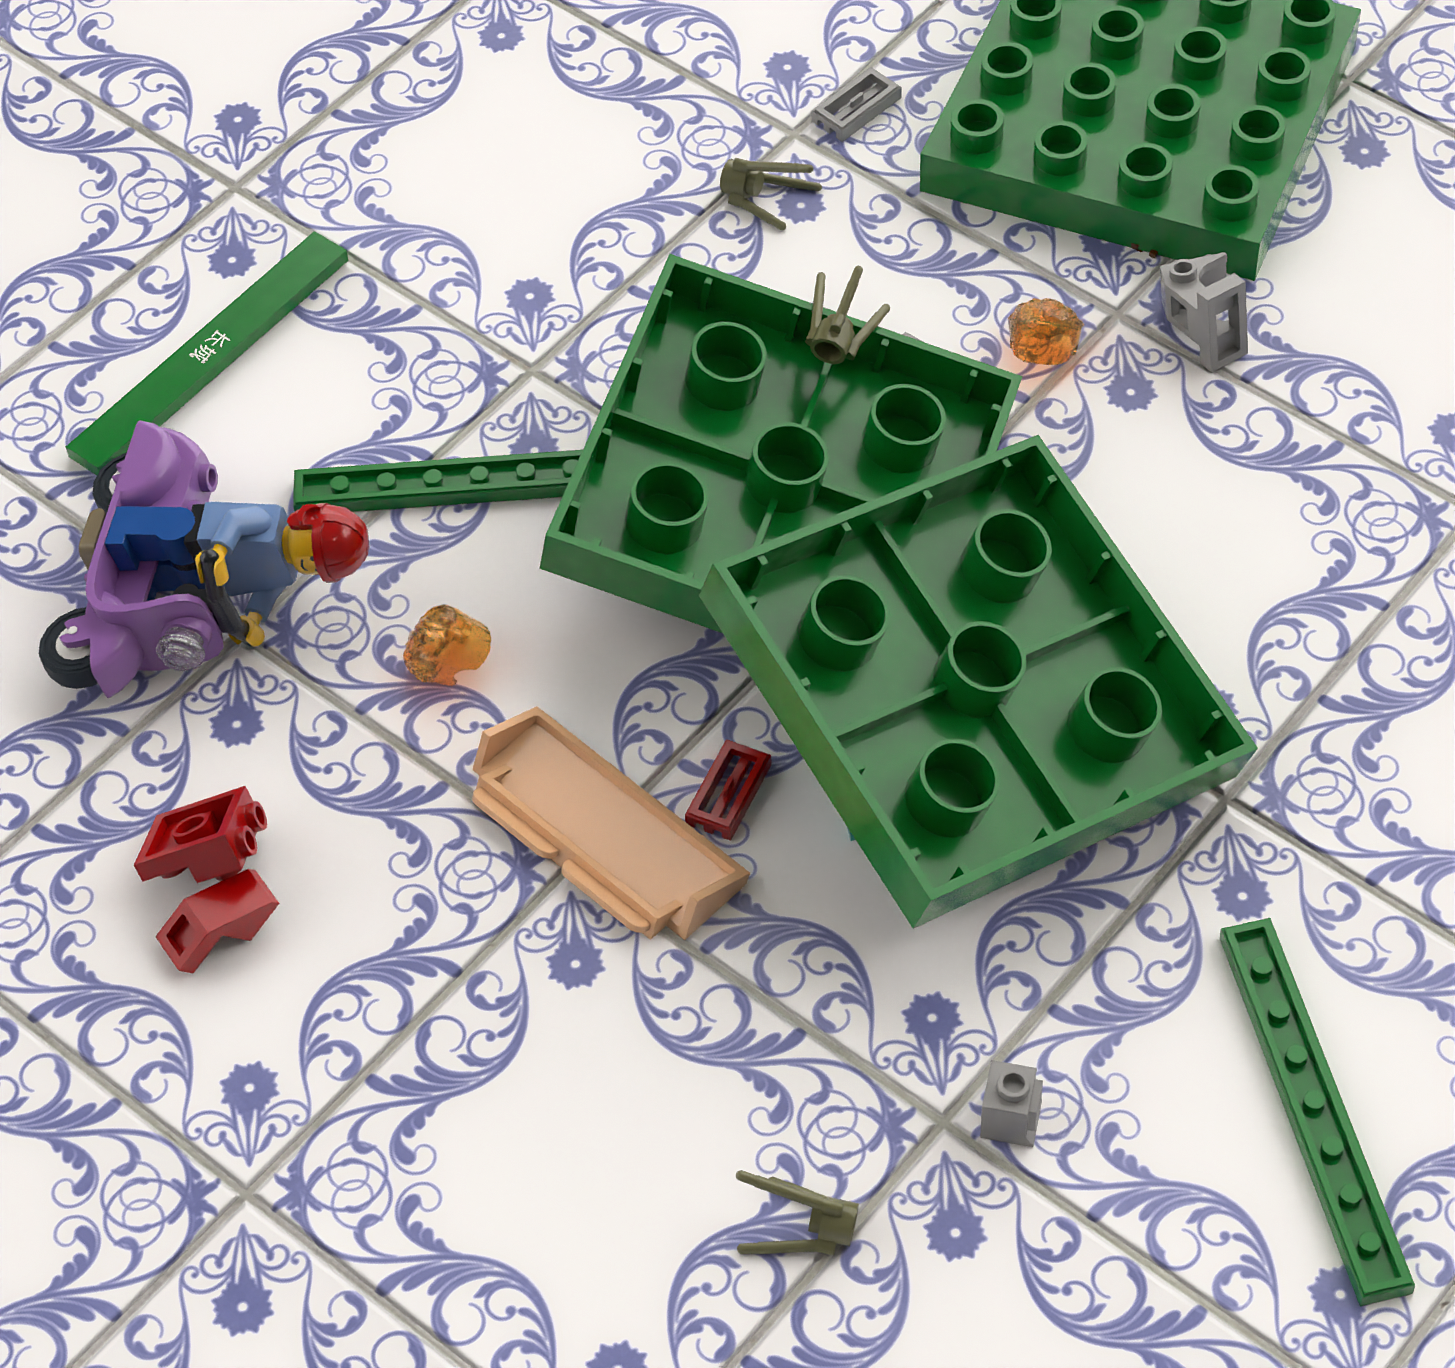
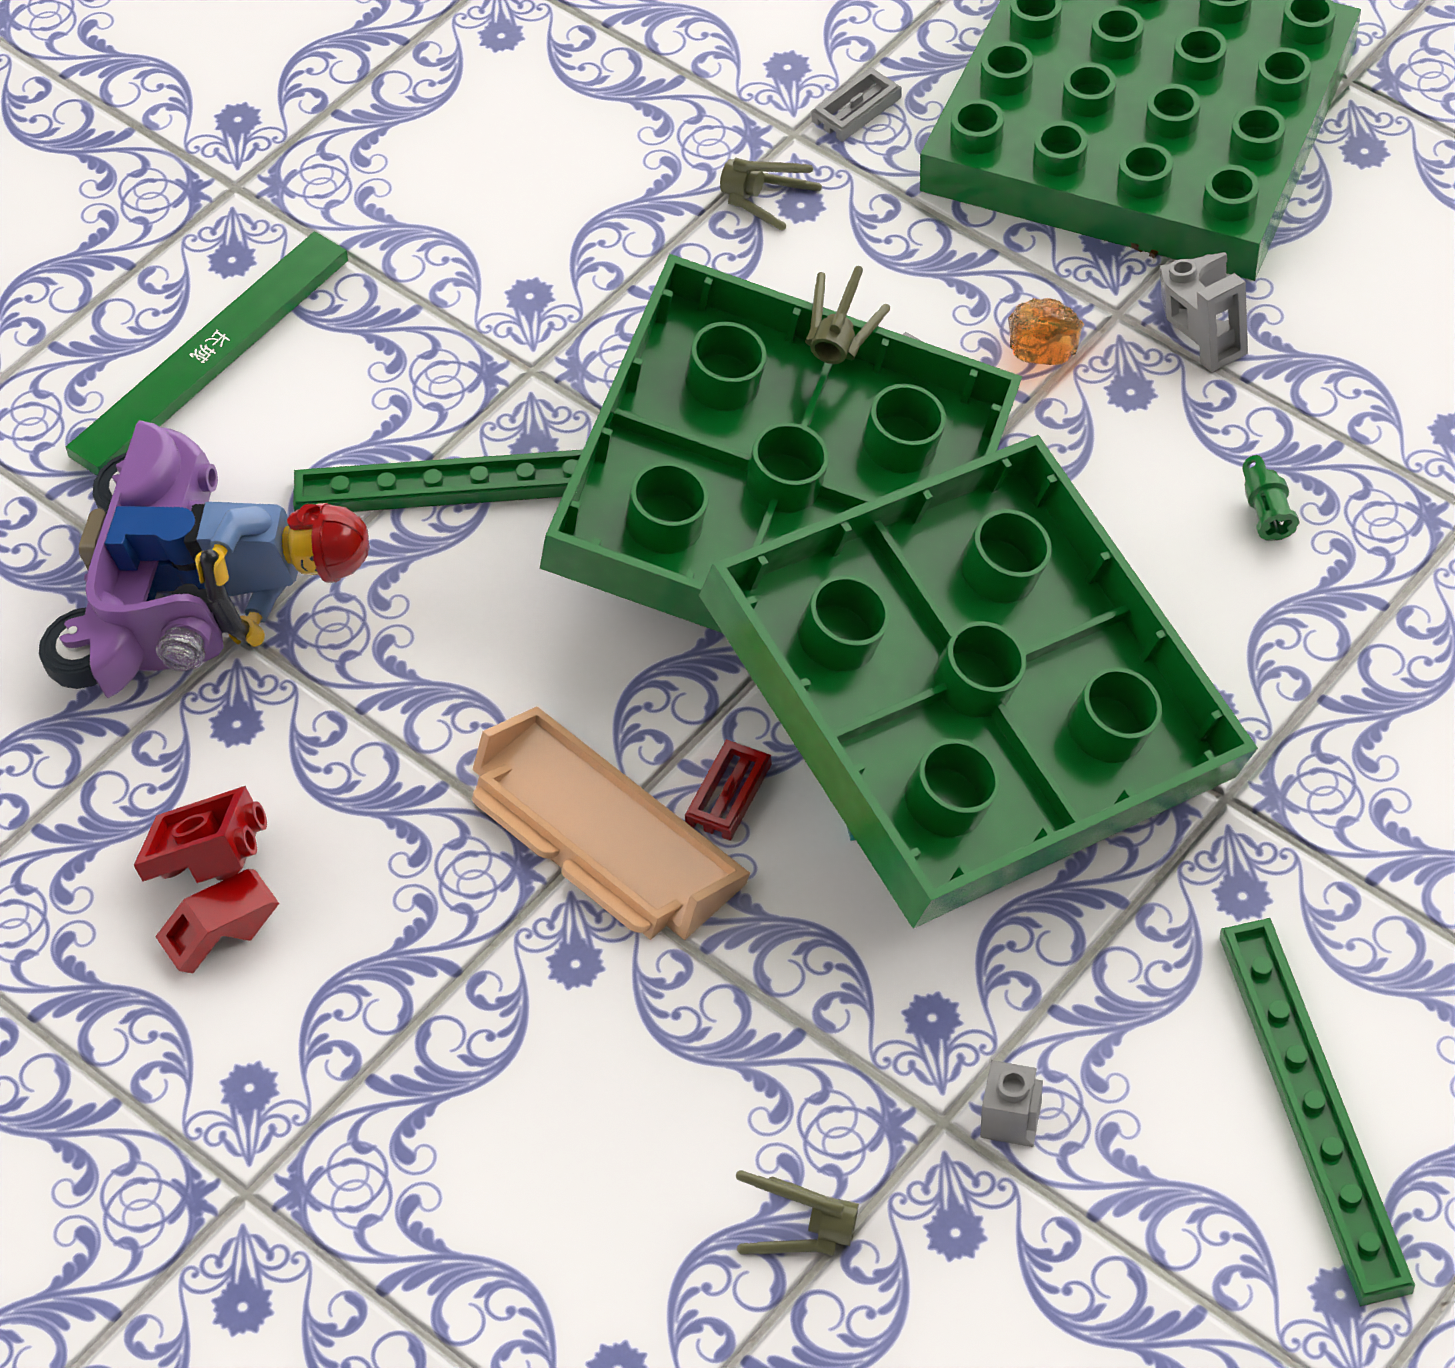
(446, 644): clear orange hair -> none
(1268, 496): none -> green piece

